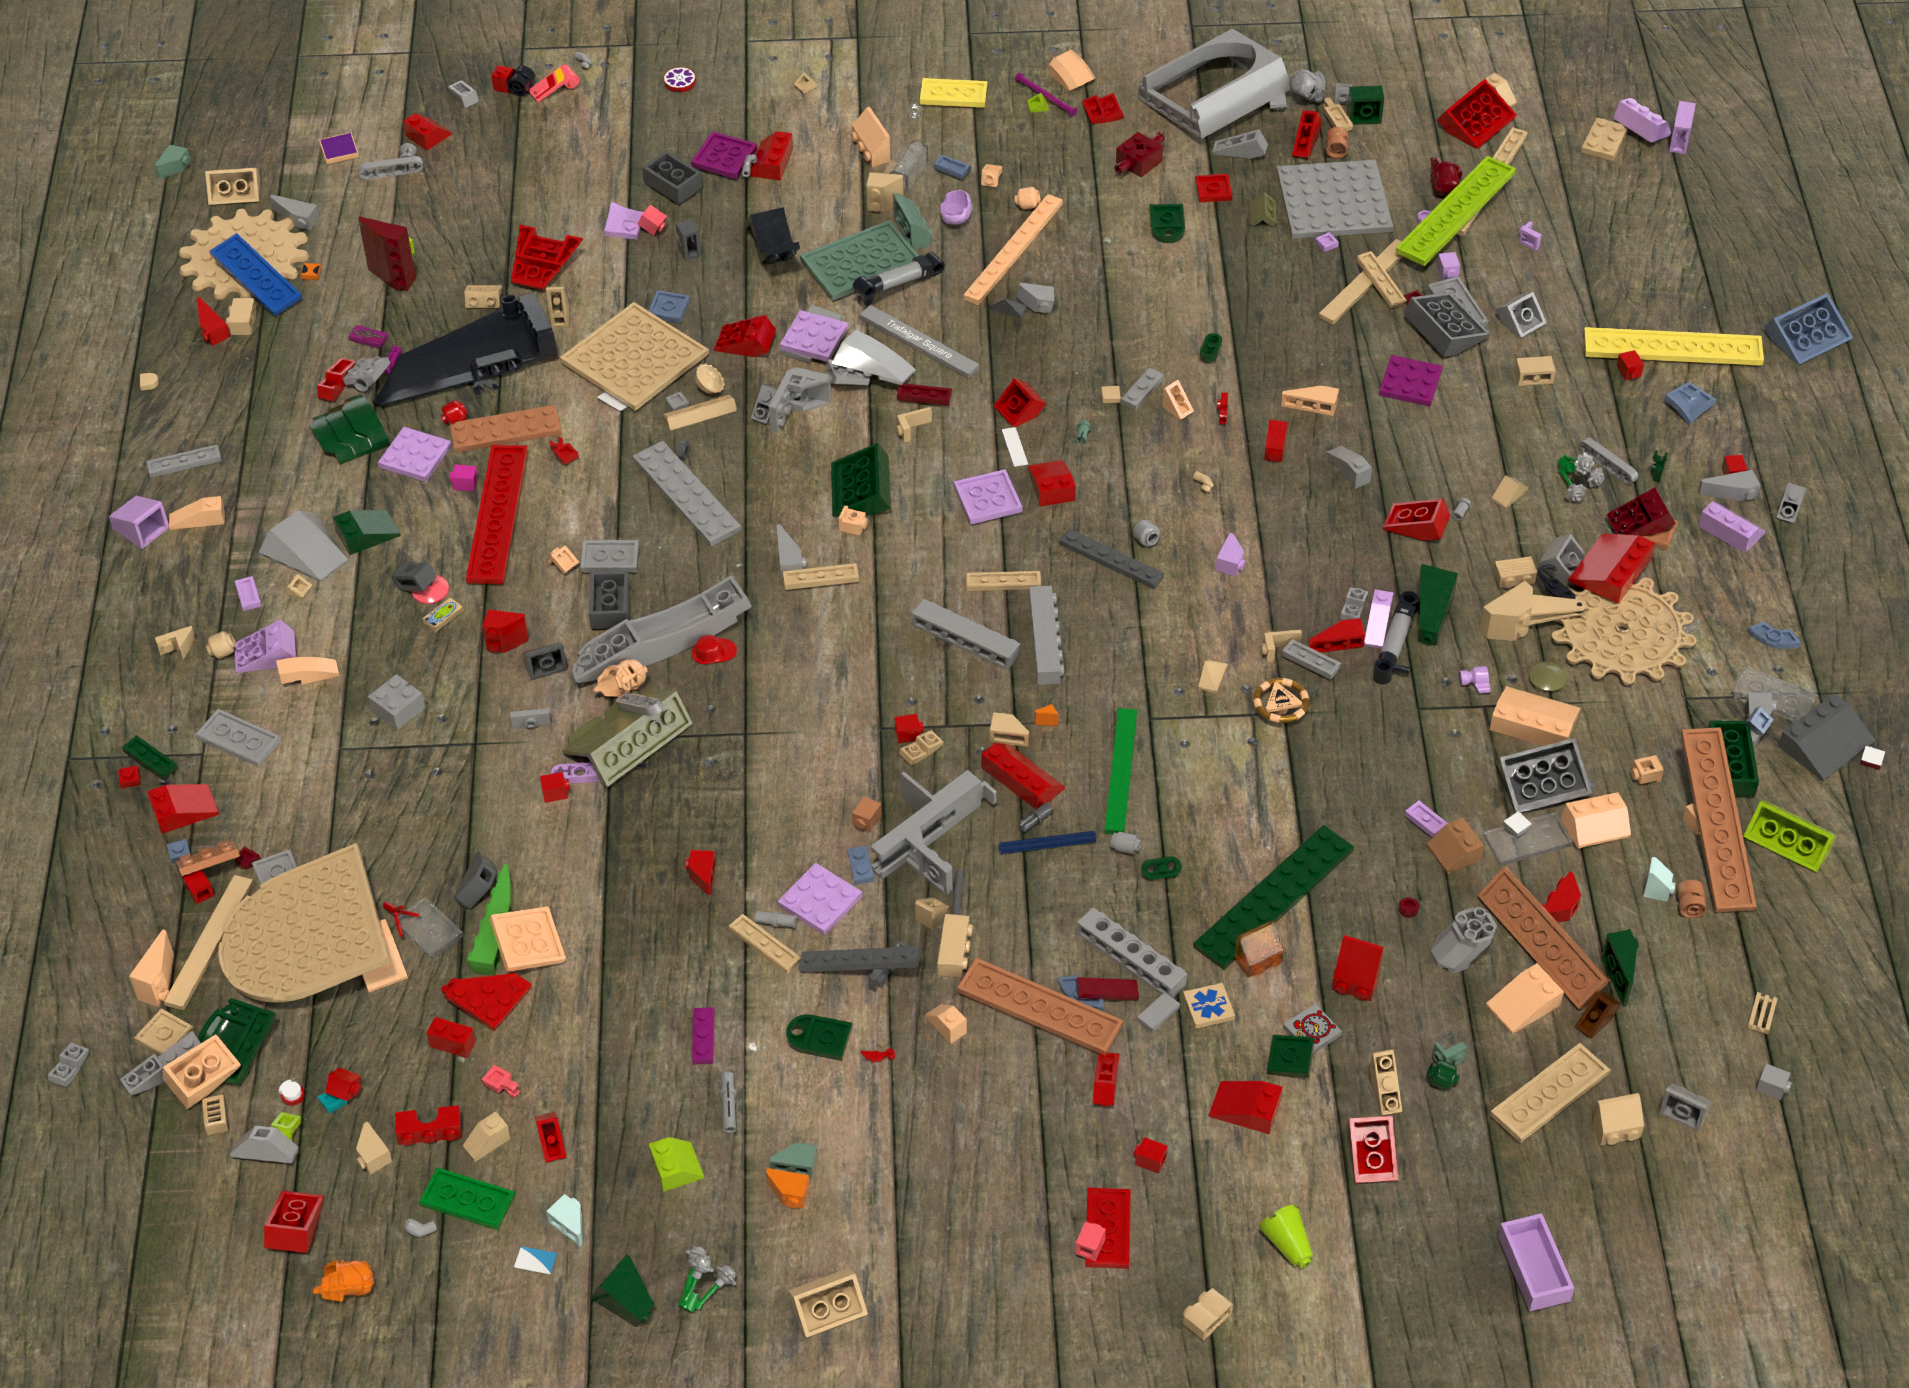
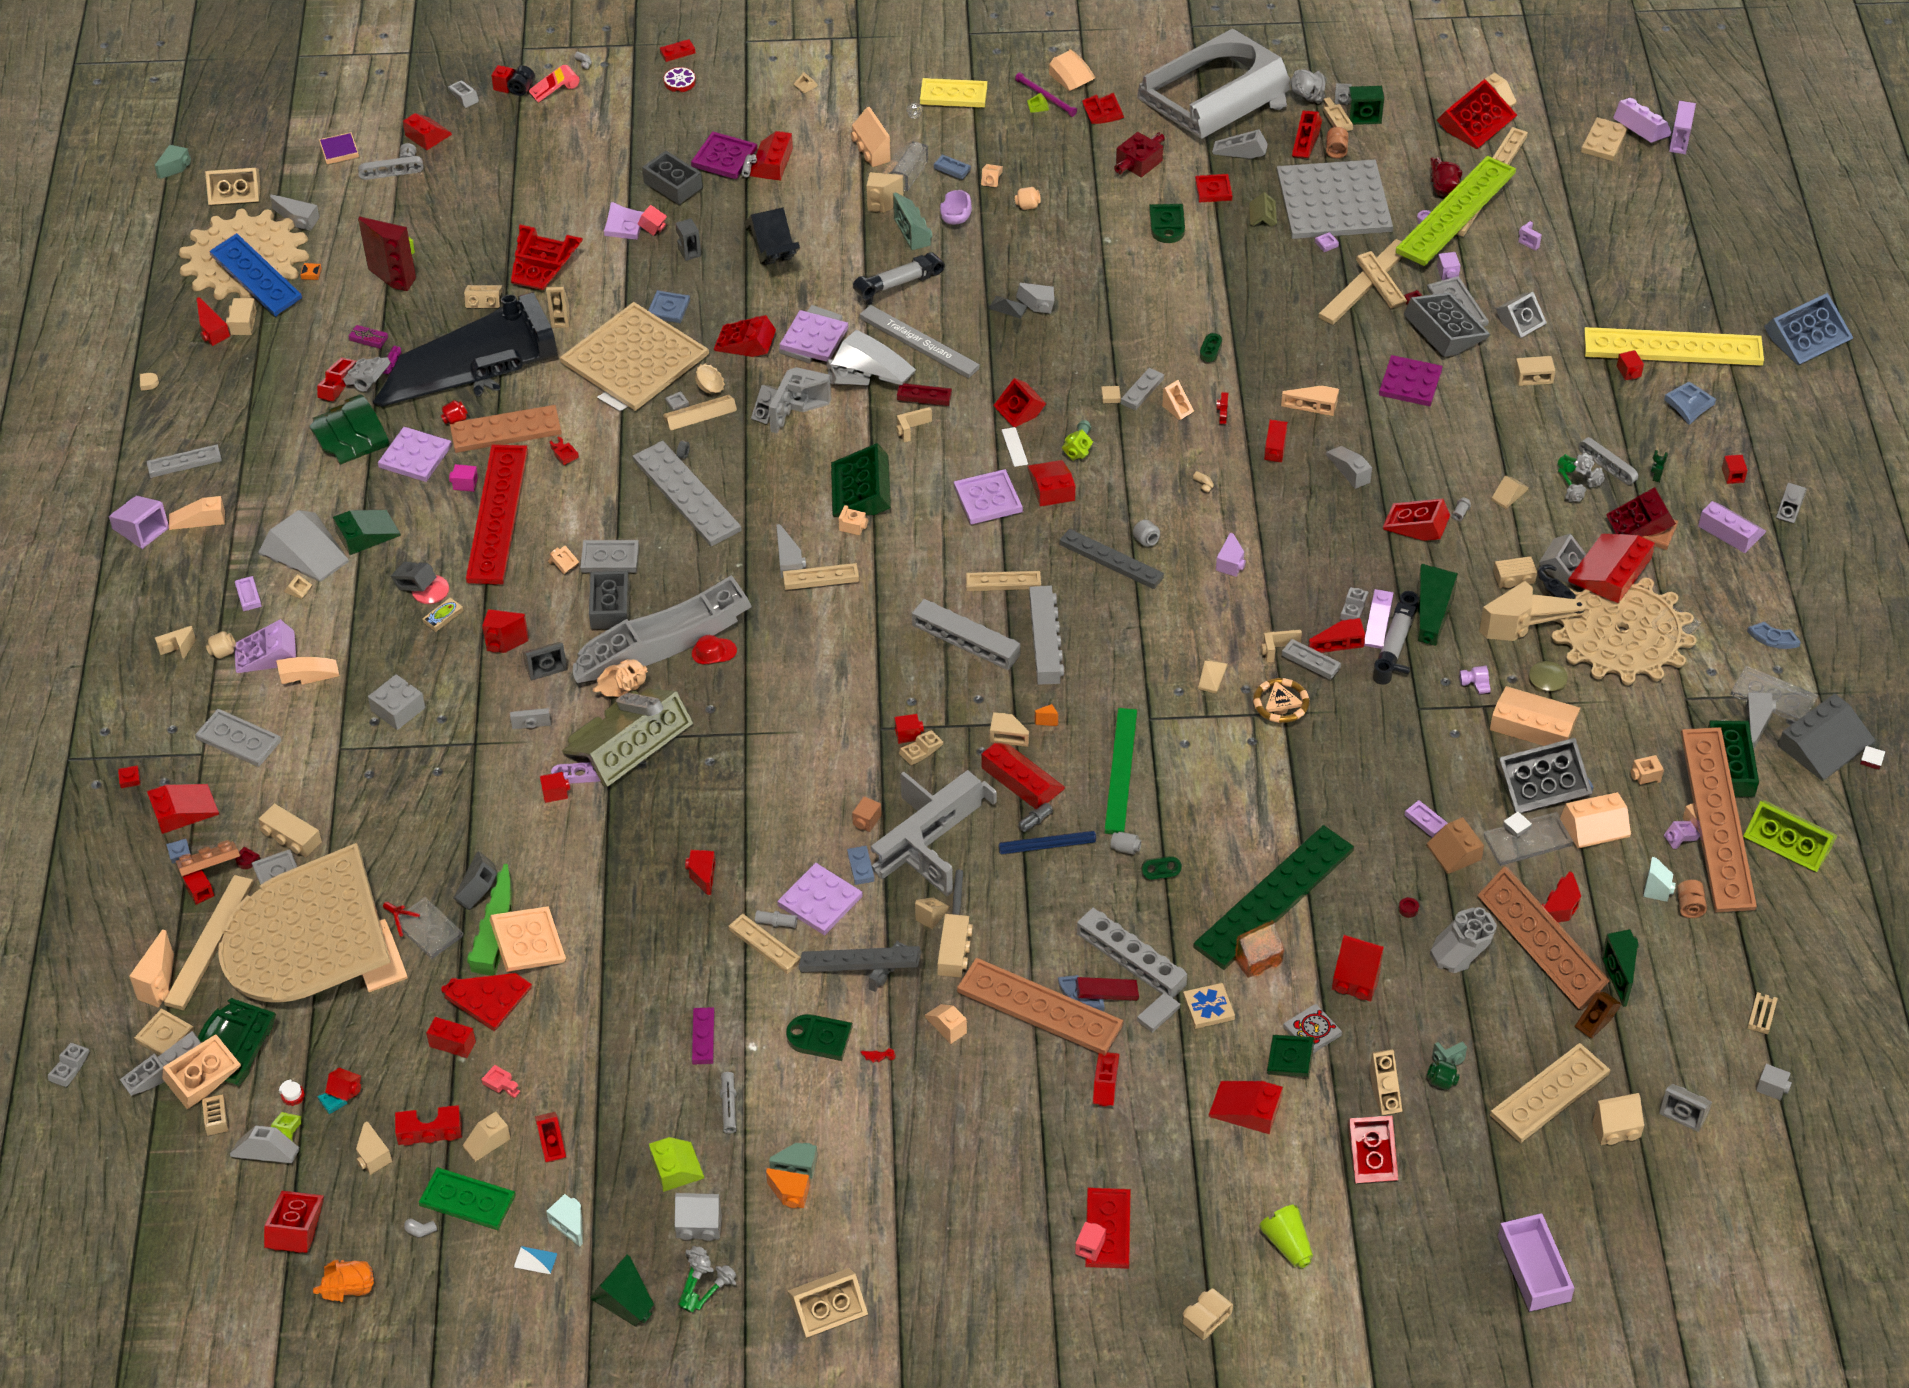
(149, 757): dark green plate -> none
(289, 830): none -> tan brick
(677, 50): none -> red plate
(697, 1216): none -> light grey slope
(857, 255): sand green plate -> none
(1013, 249): light nougat plate -> none
(1077, 445): none -> lime brick
(1150, 1155): red brick -> none
(1526, 999): light nougat slope -> none
(1681, 831): none -> lavender bracket
(1733, 486): light grey slope -> none
(1759, 720): sand blue plate -> none

